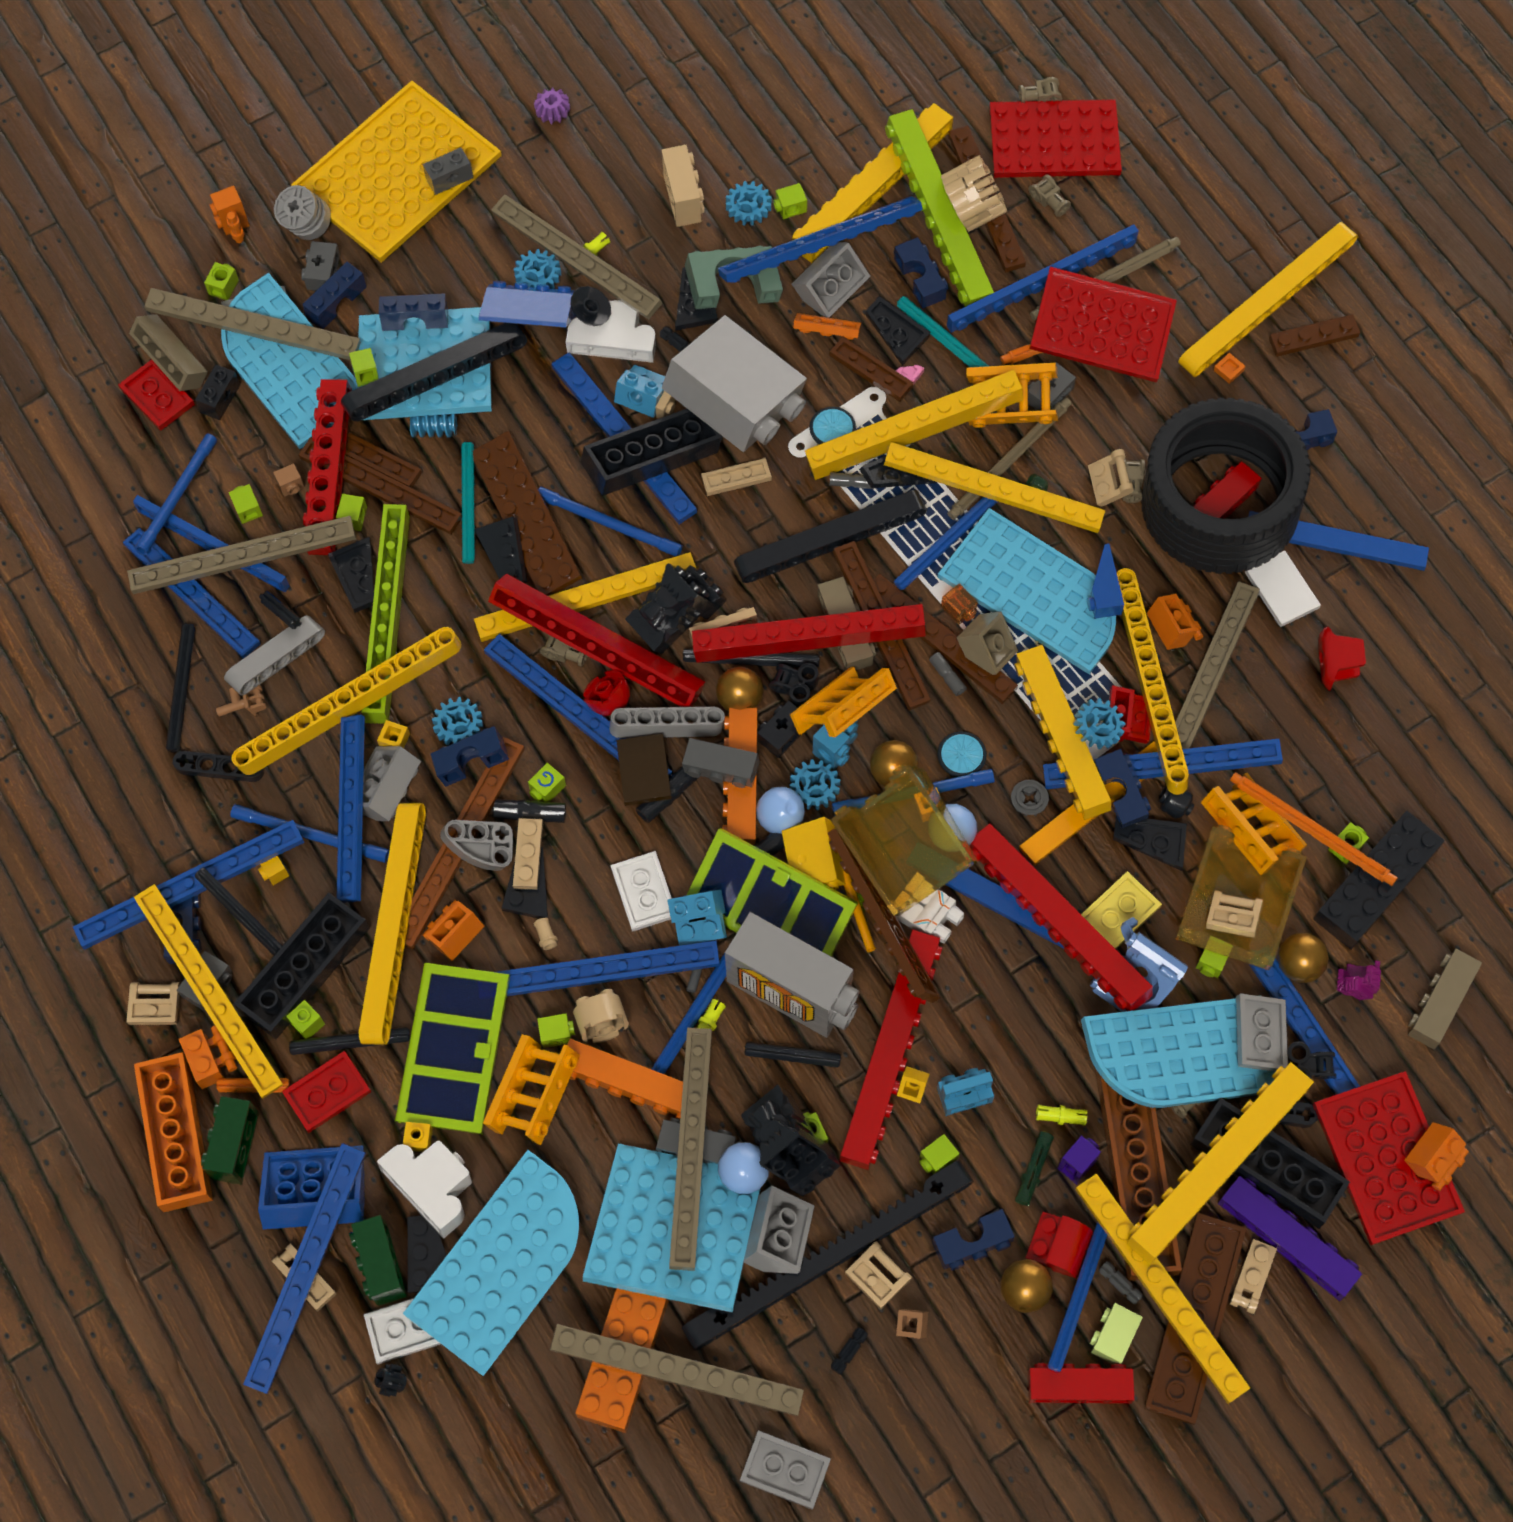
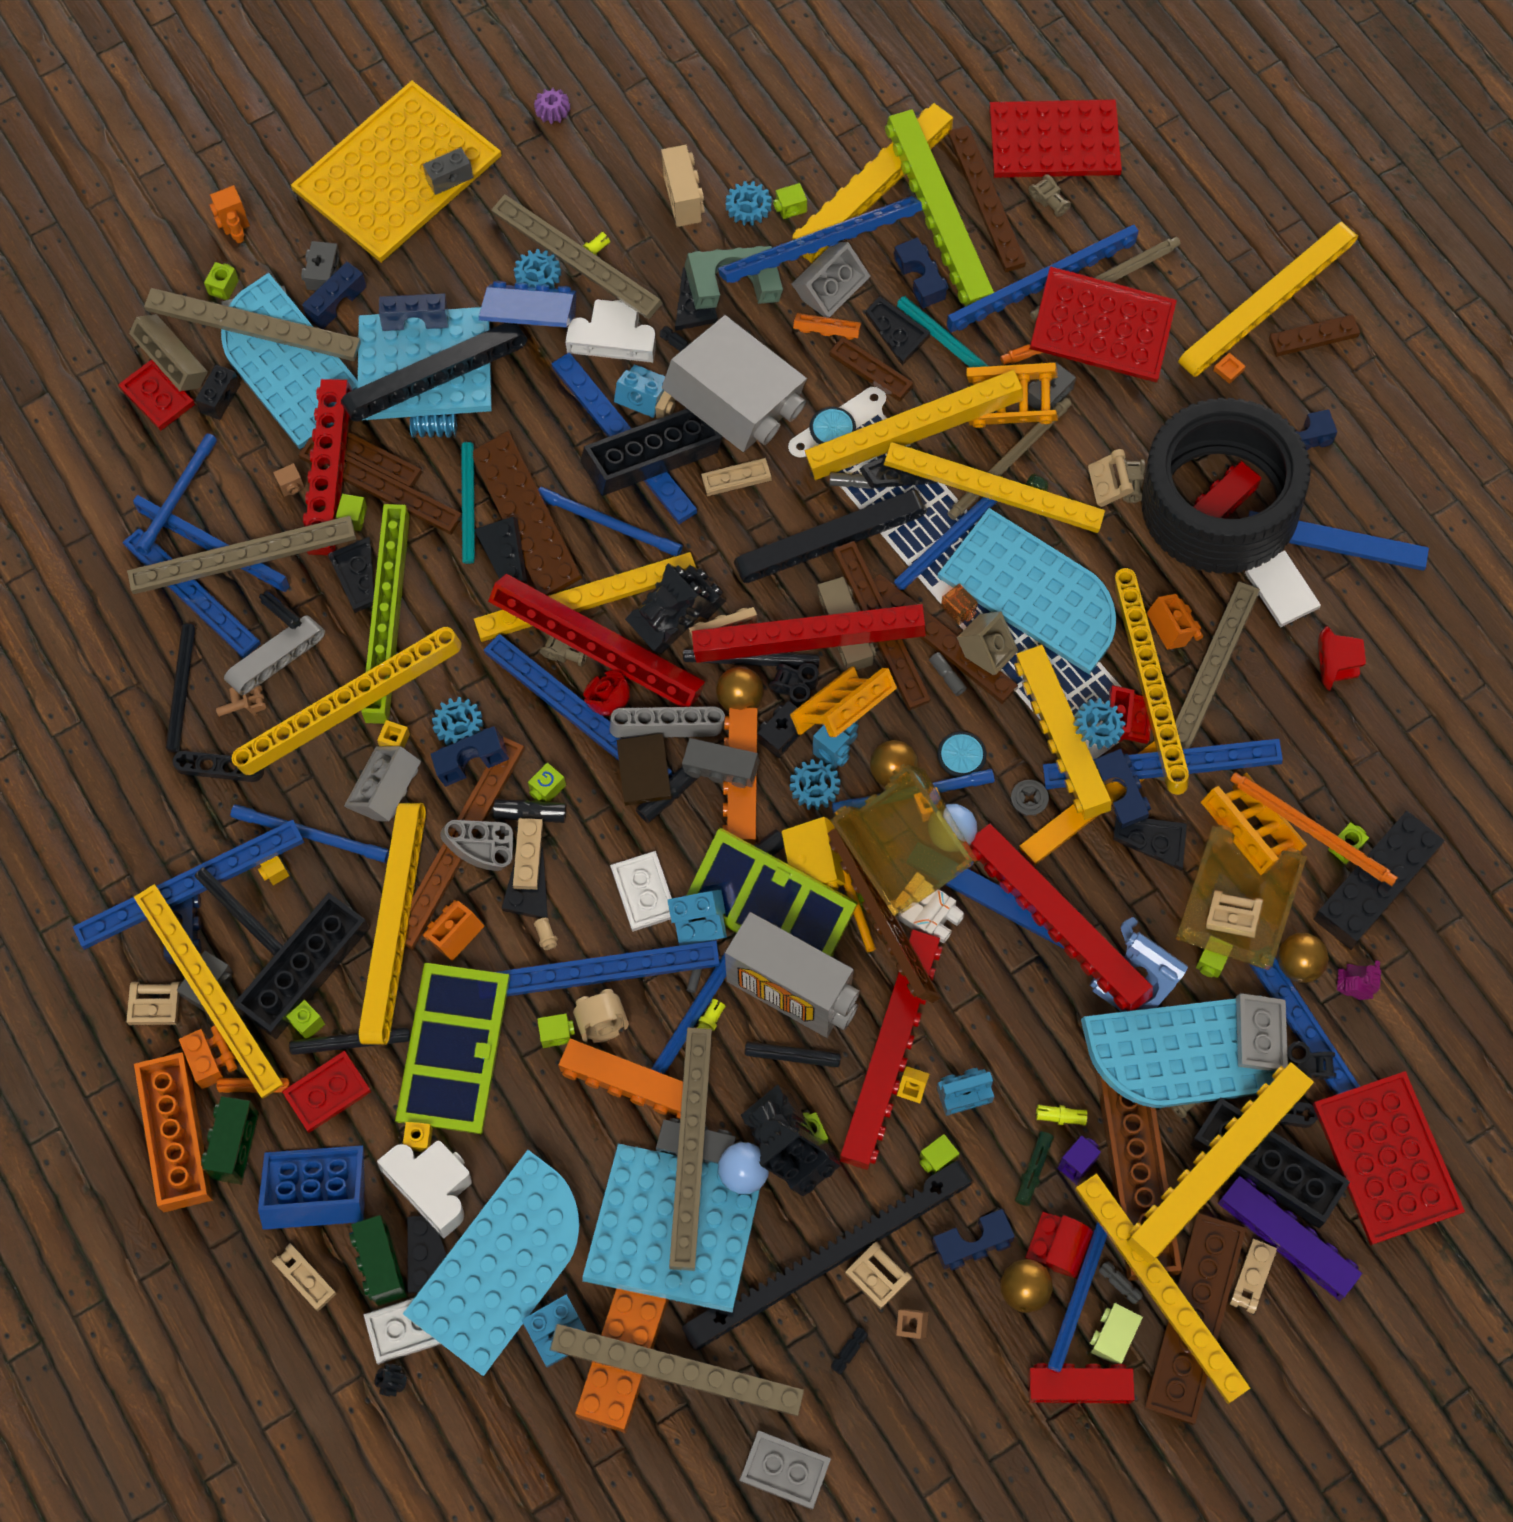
(245, 503): lime brick -> none
(302, 212): light grey wheel -> none
(304, 1268): blue plate -> none
(350, 809): blue tile -> none
(363, 366): lime brick -> none
(513, 1083): light orange fence -> none
(542, 1325): none -> dark azure brick
(590, 306): black dish -> none
(778, 1232): light grey slope -> none
(780, 809): light blue piece -> none
(911, 372): bright pink tile -> none
(969, 193): tan piece -> none
(1041, 91): dark tan connector -> none
(1106, 593): blue slope -> none
(1119, 903): light yellow plate -> none
(1176, 805): black head -> none
(1437, 1155): orange brick -> none
(1444, 999): dark tan brick -> none

